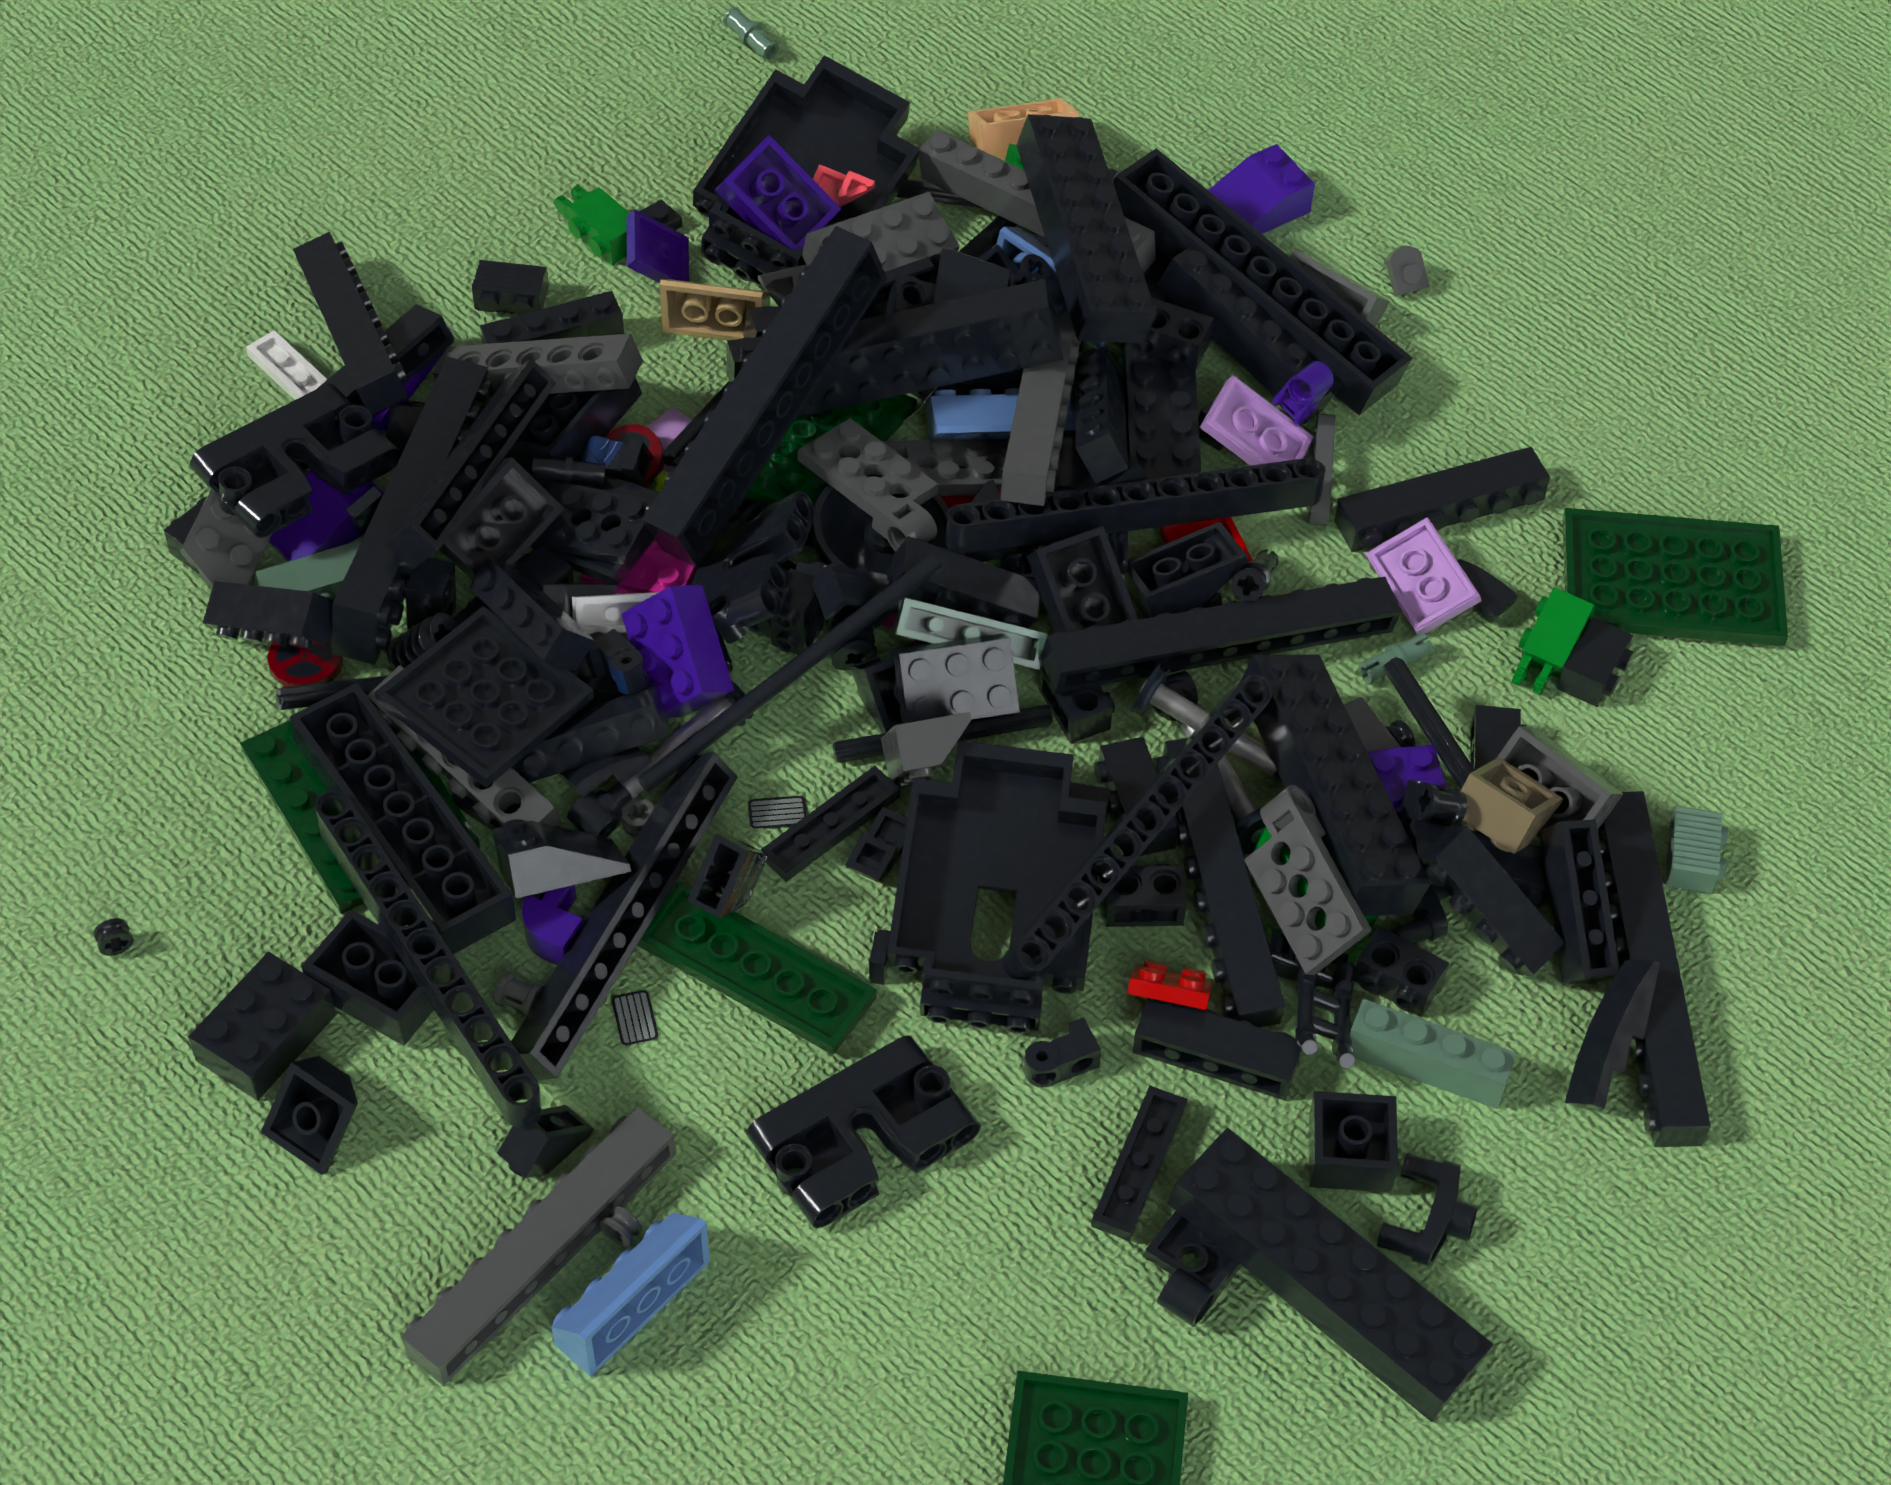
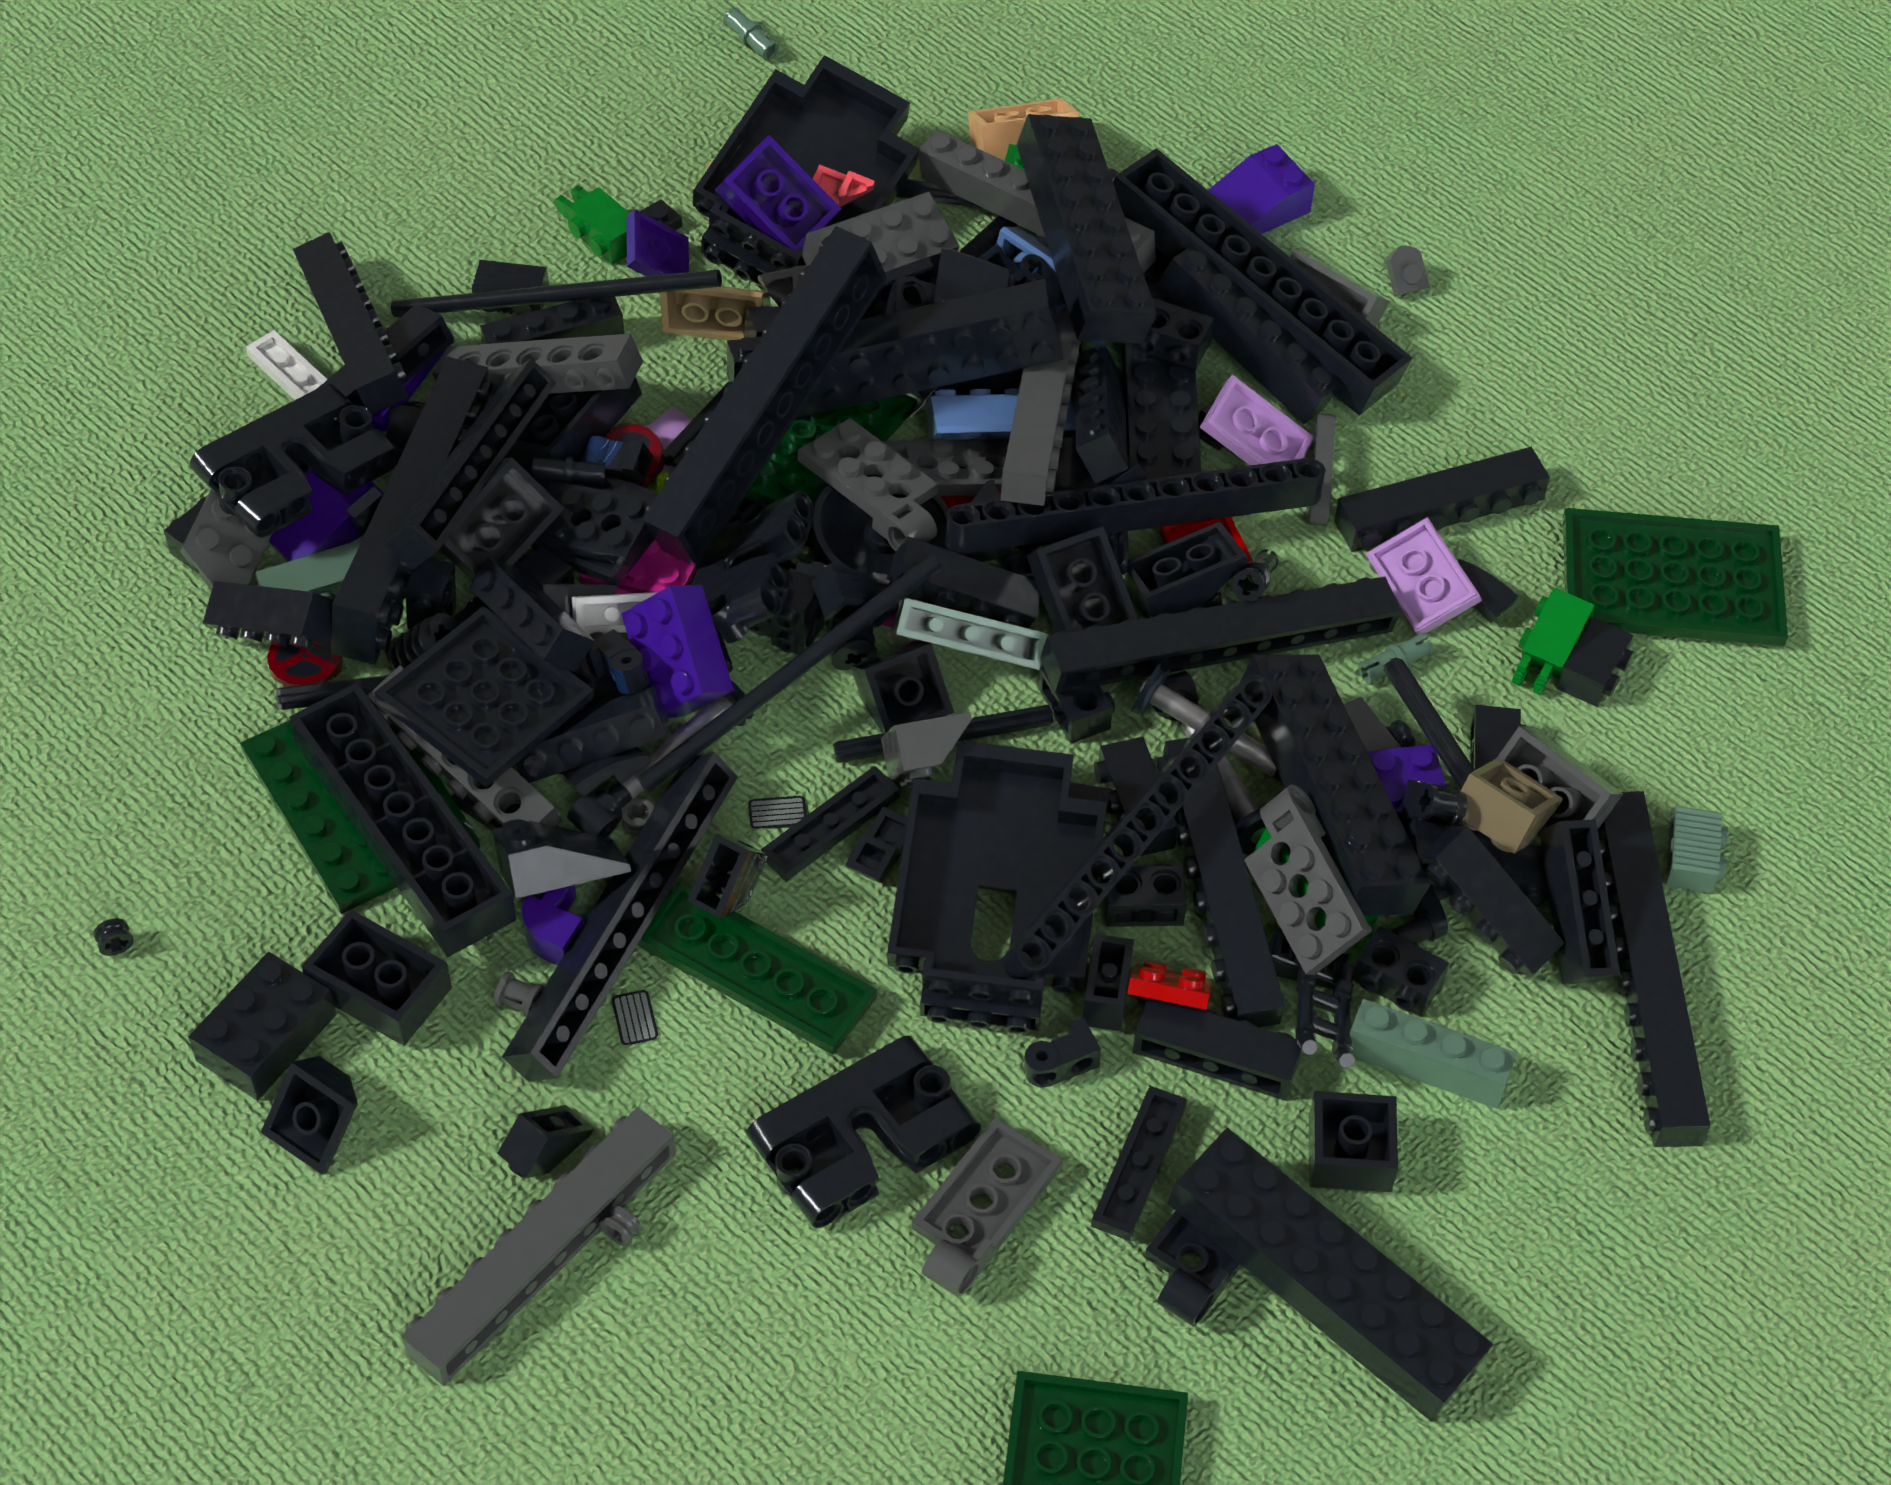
(413, 935): black beam -> none
(562, 292): none -> black piece
(632, 1291): medium blue slope -> none
(878, 958): black tile -> none
(956, 679): brick -> none
(958, 1262): none -> dark grey hinge
(1108, 982): none -> black brick
(1305, 391): dark purple piece -> none
(1446, 1217): black connector -> none
(1608, 1039): black slope -> none

